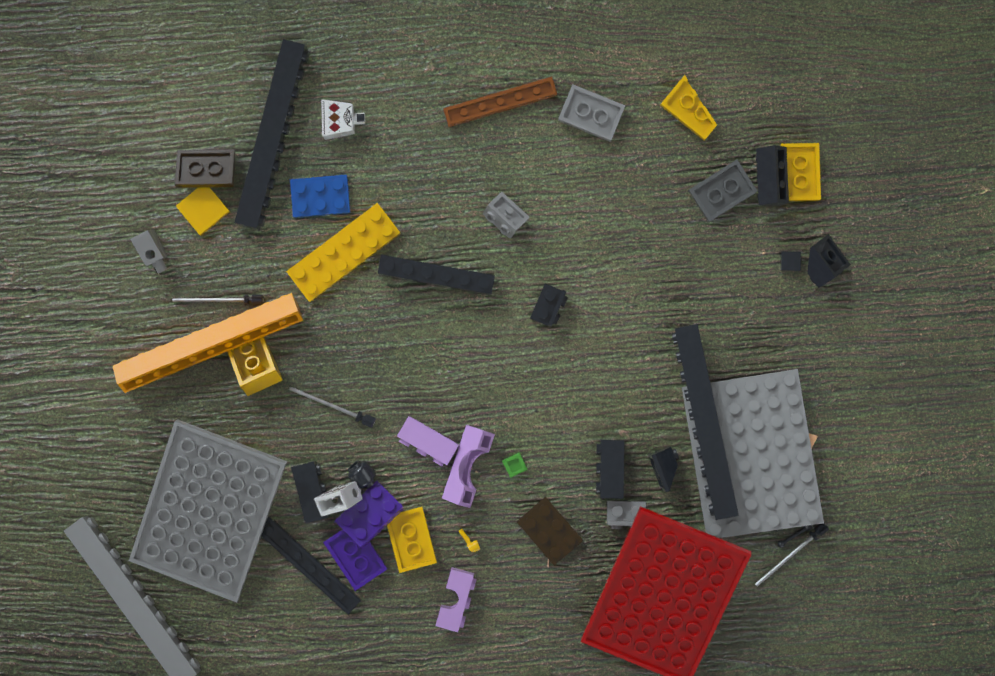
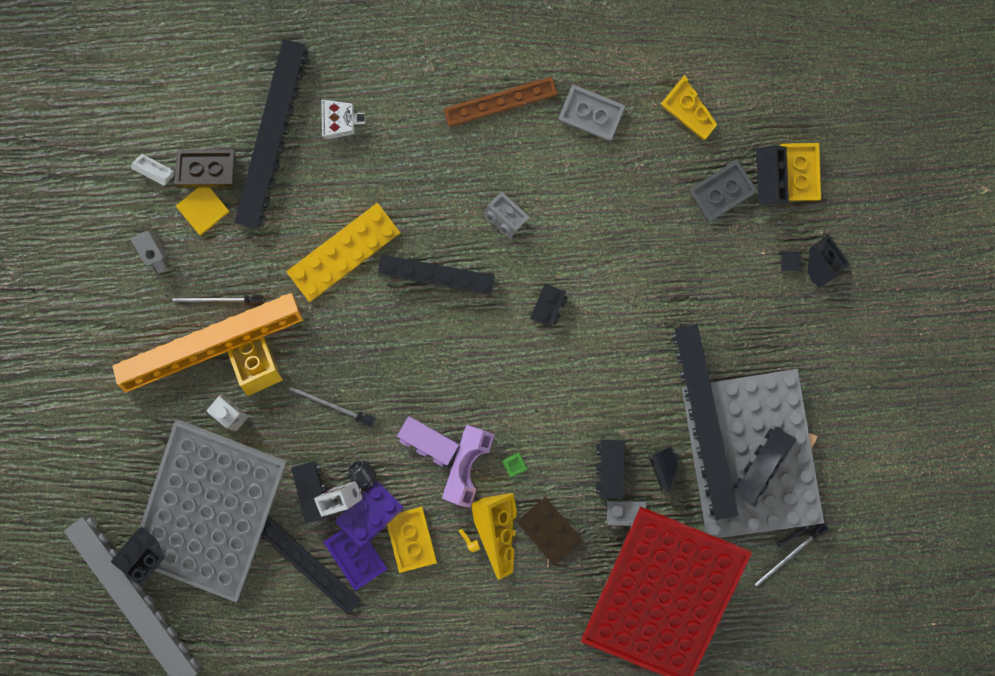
(139, 556): none -> black slope
(152, 169): none -> white plate
(227, 413): none -> white torso
(320, 196): blue plate -> none
(452, 616): lavender arch -> none
(495, 526): none -> yellow wedge
(764, 465): none -> black wedge

